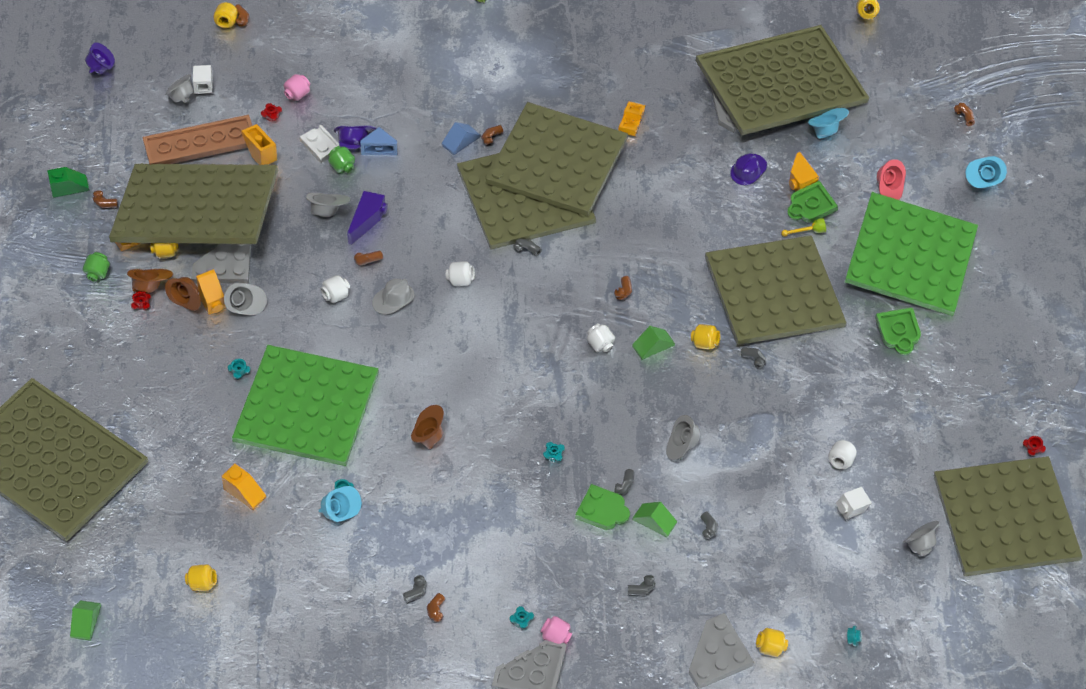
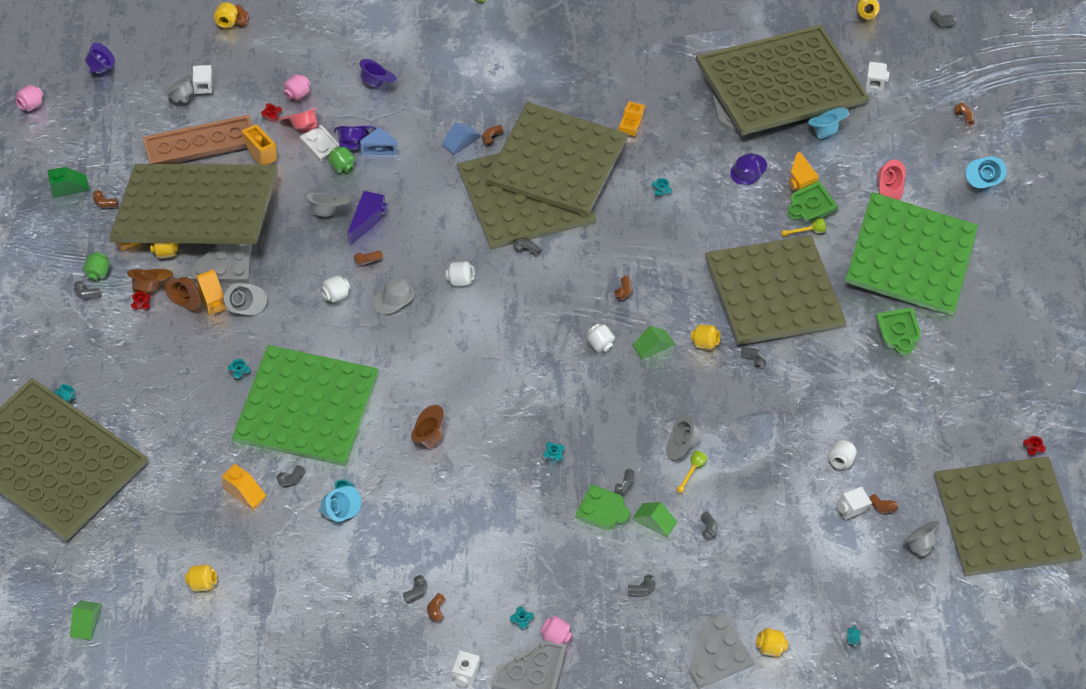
(29, 98): none -> bright pink head
(65, 392): none -> teal plate
(84, 292): none -> dark grey arm
(290, 479): none -> dark grey arm
(303, 121): none -> coral piece
(374, 73): none -> dark purple piece
(465, 669): none -> white brick
(661, 187): none -> teal plate
(697, 460): none -> hinge
(876, 76): none -> white brick
(883, 506): none -> dark orange arm
(943, 20): none -> dark grey arm

